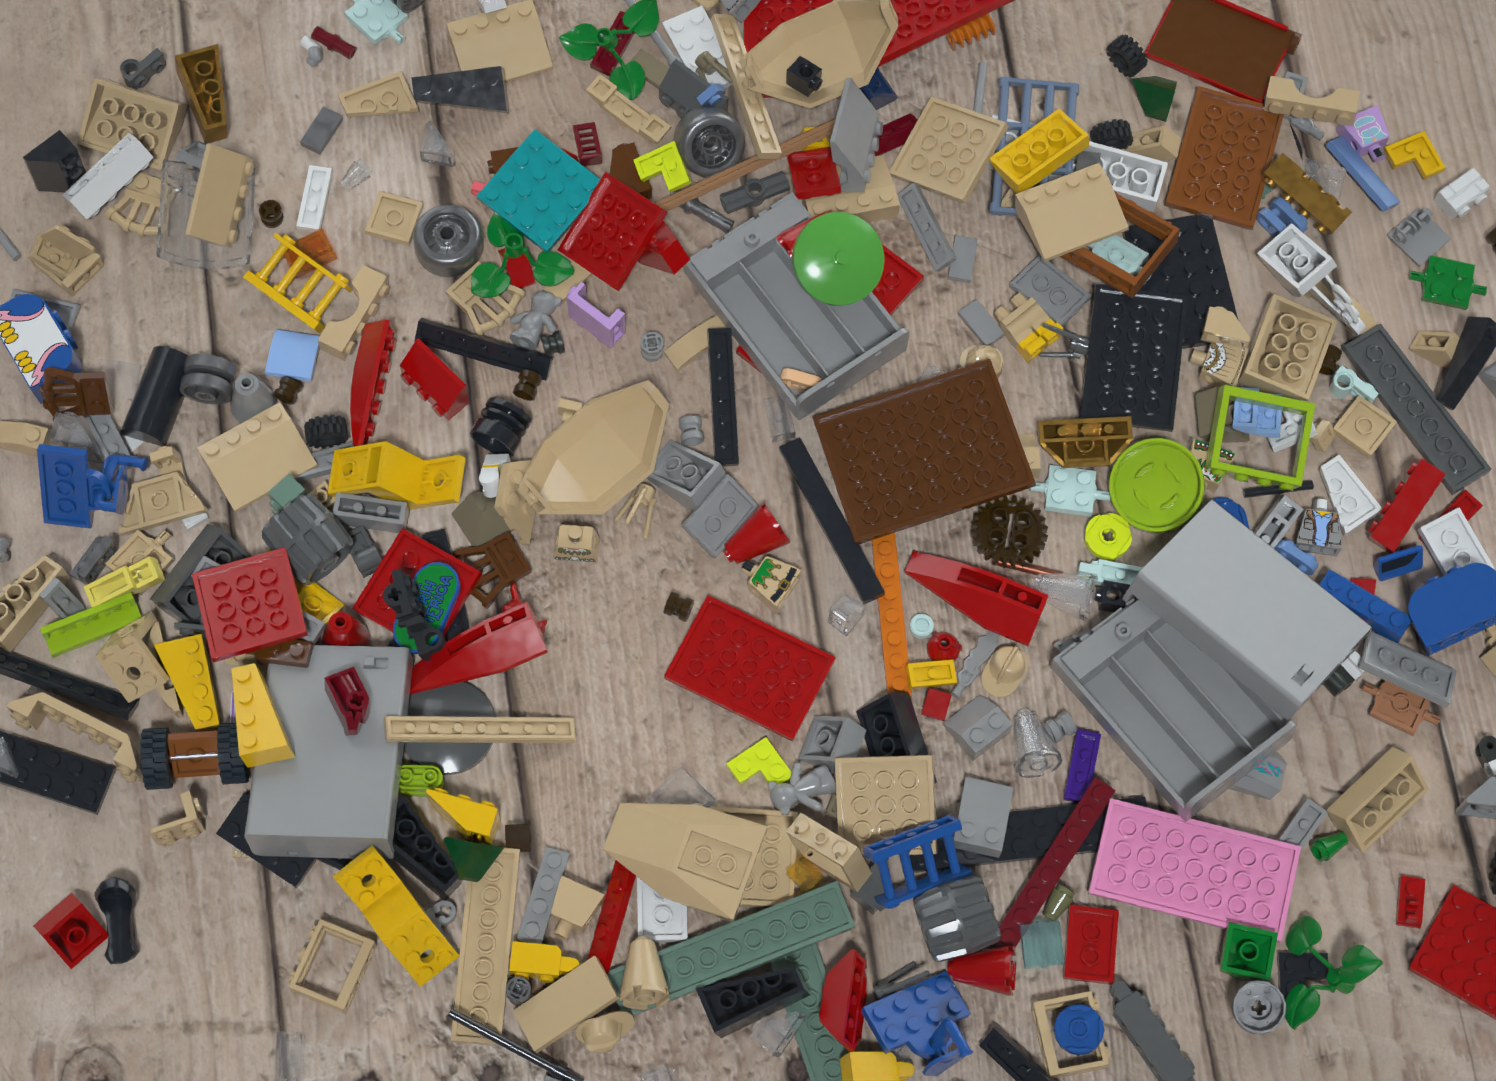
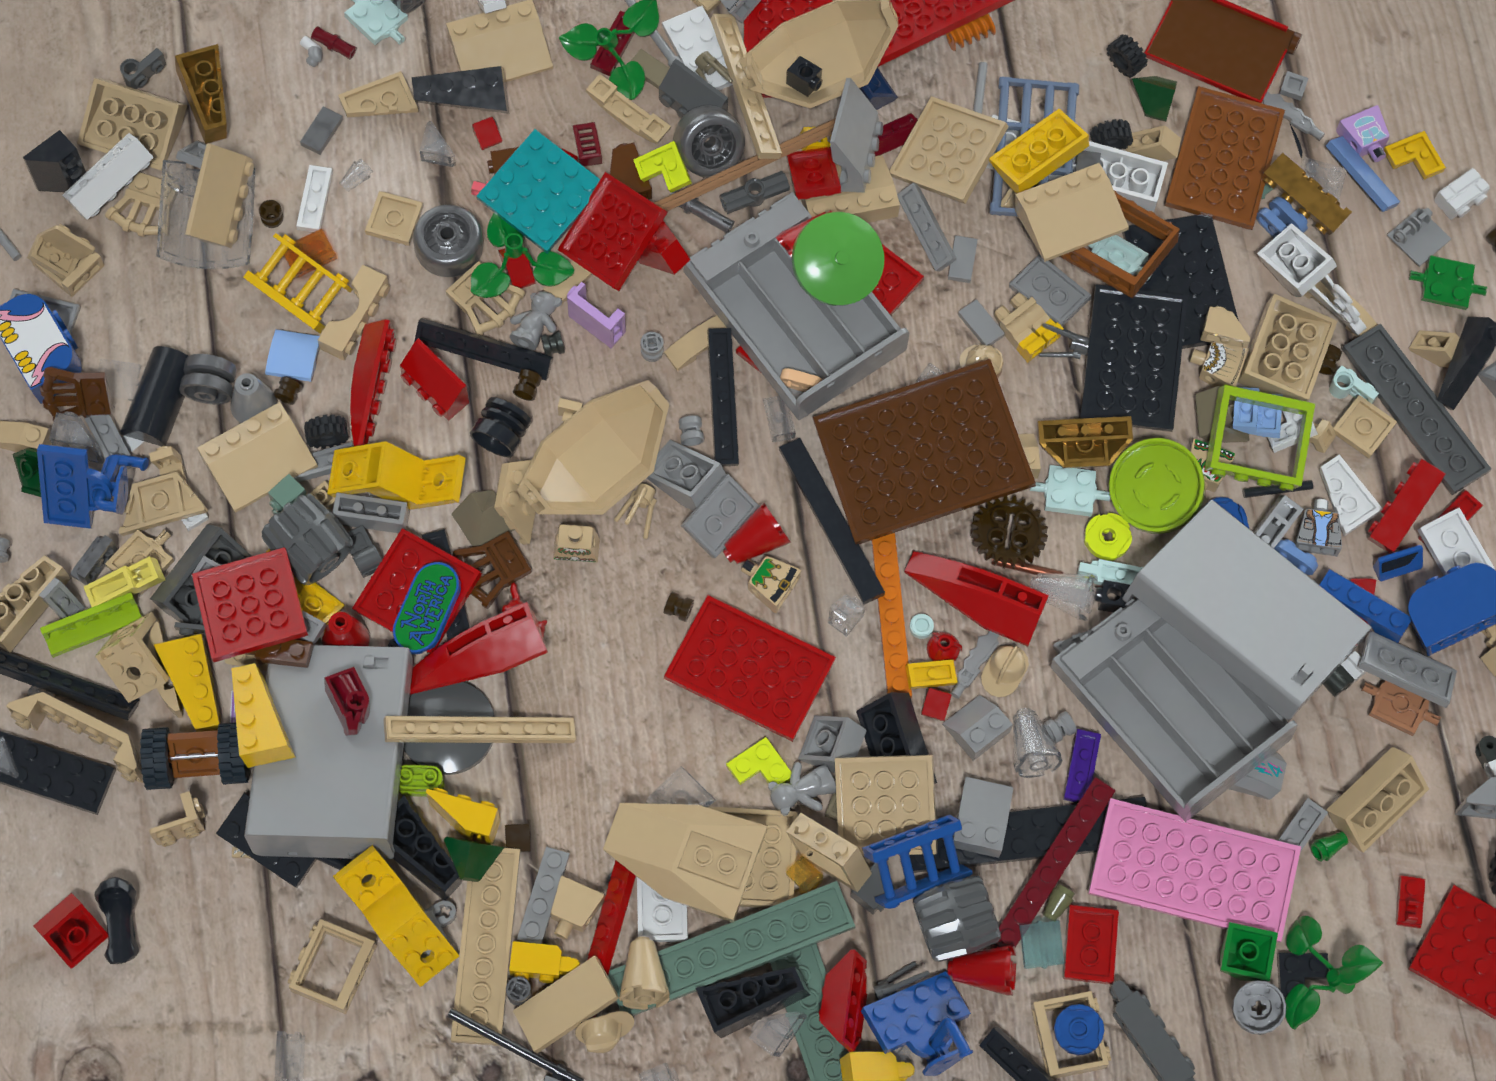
(28, 471): none -> dark green slope
(403, 600): black plate -> none
(486, 133): none -> red slope
(490, 473): white leg -> none
(711, 95): medium blue plate -> none
(1286, 99): tan arch -> none

